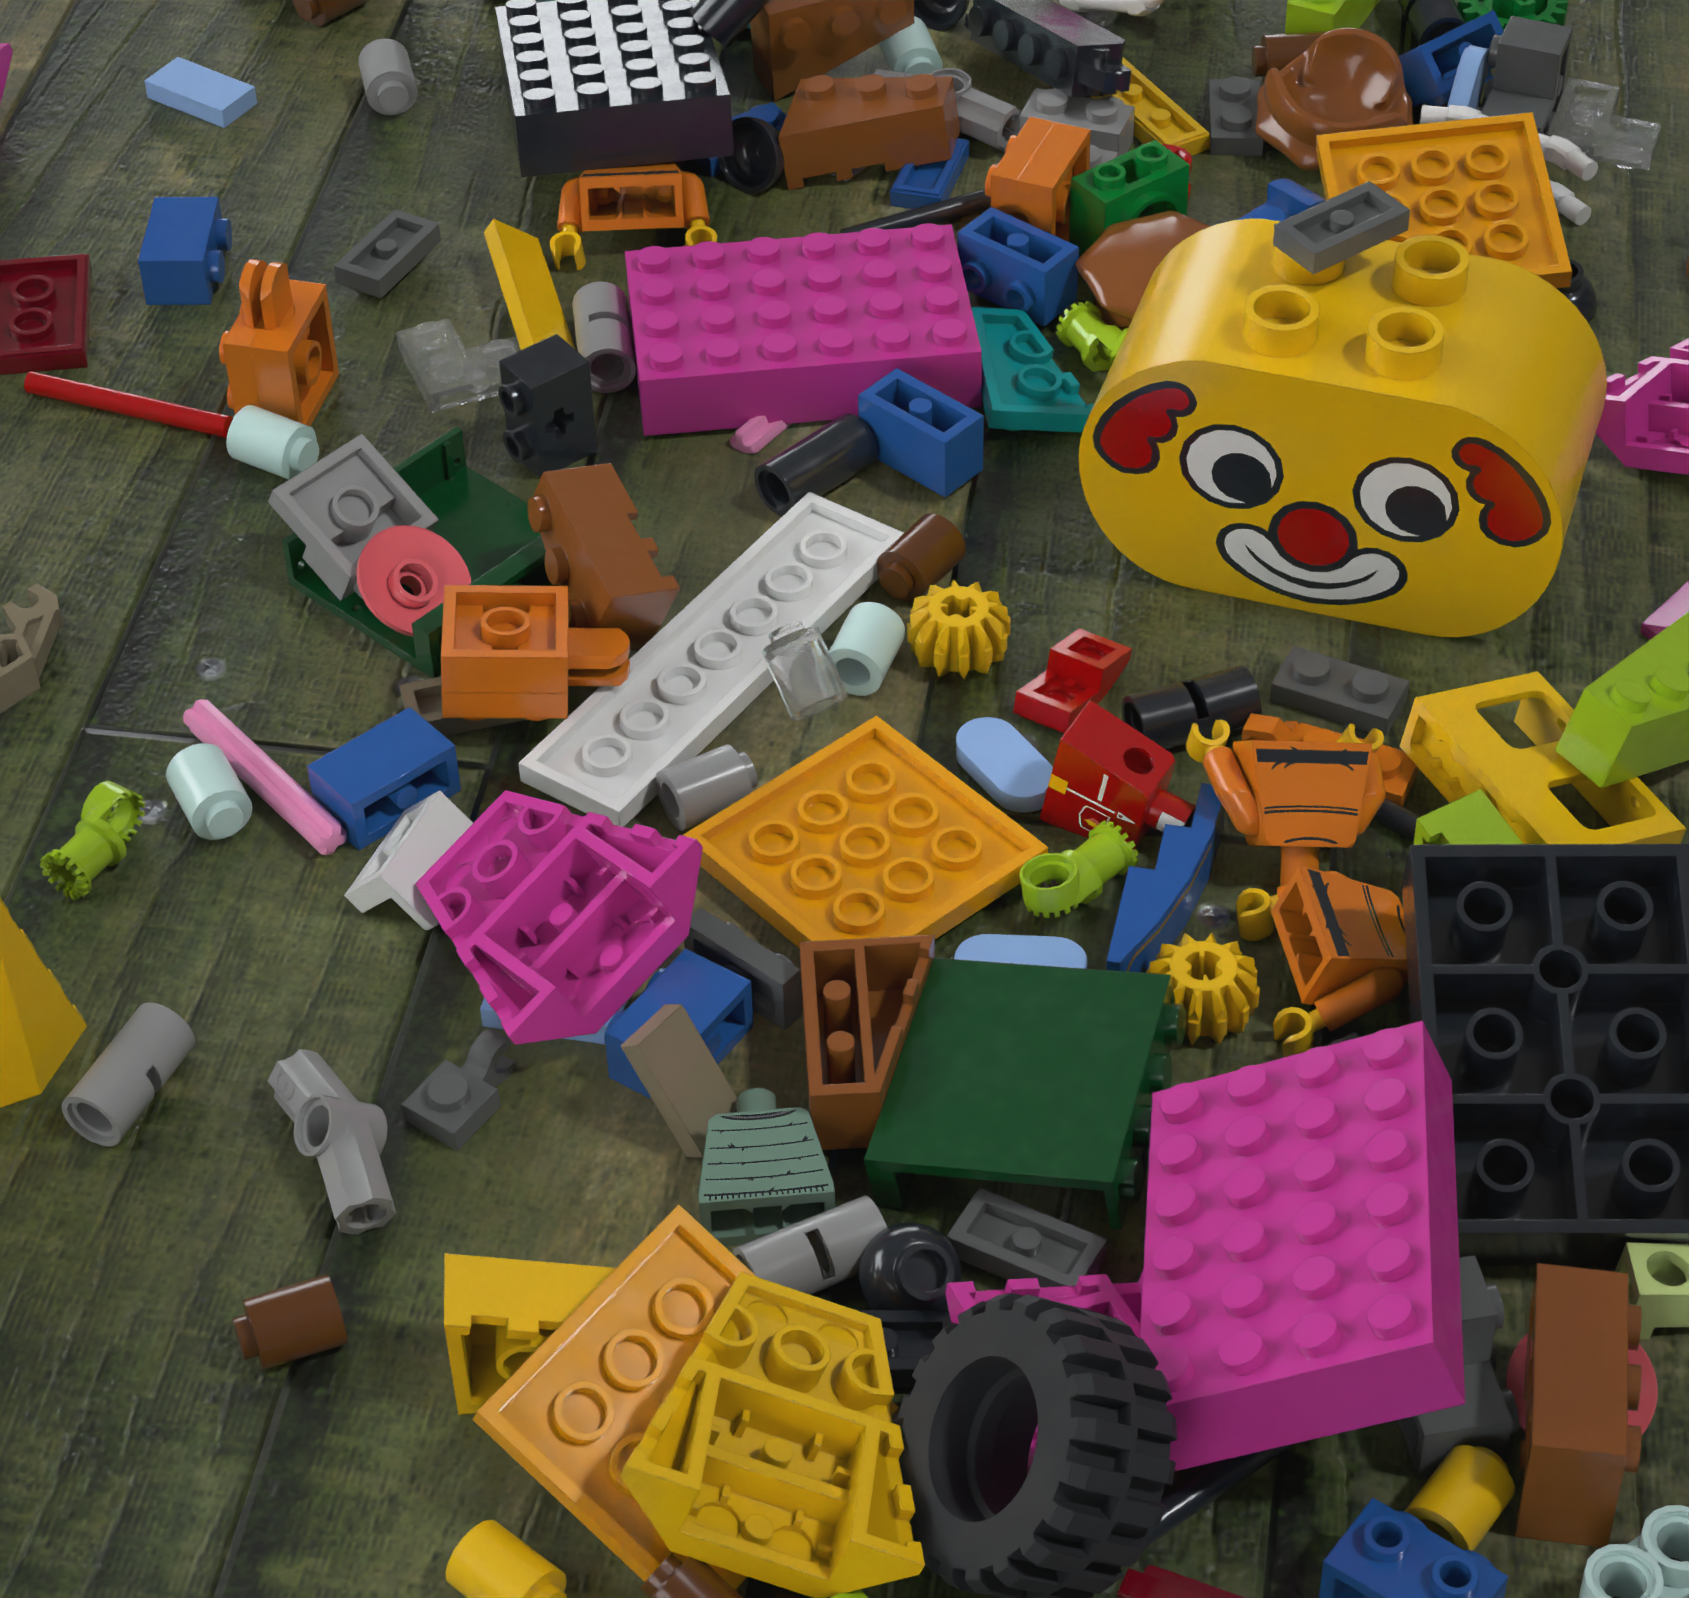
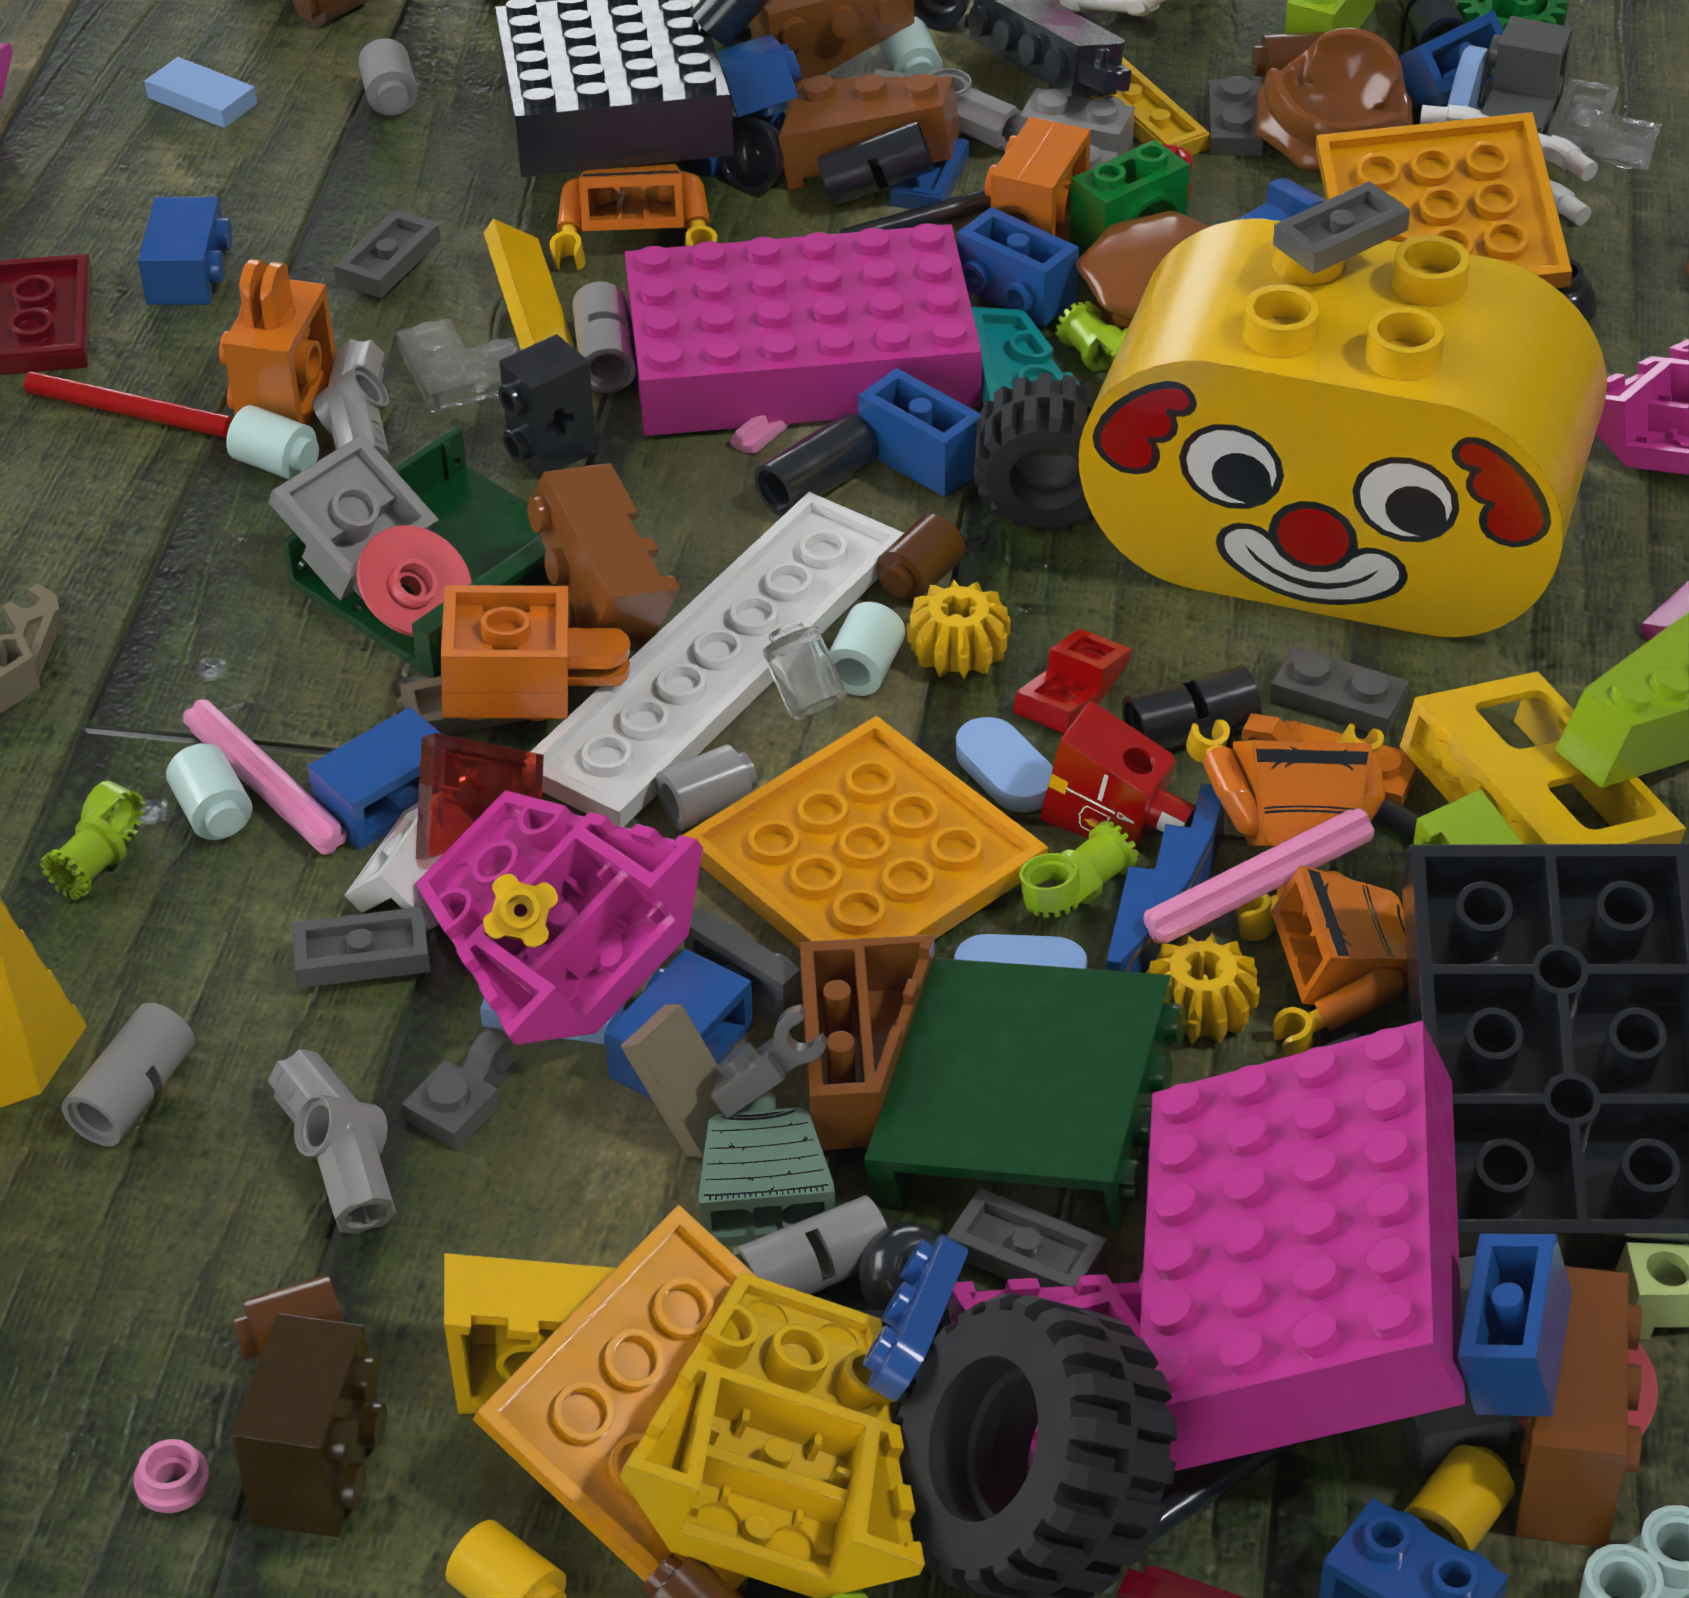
(167, 1461): none -> bright pink plate
(309, 1425): none -> dark brown brick
(355, 396): none -> light grey piece
(360, 947): none -> dark grey plate
(462, 781): none -> clear red wing
(529, 928): none -> yellow plate
(752, 1071): none -> dark grey plate
(760, 75): none -> blue brick
(876, 163): none -> black pin
(914, 1315): none -> blue plate
(1030, 419): none -> black tyre
(1257, 876): none -> bright pink axle
(1515, 1325): none -> blue brick

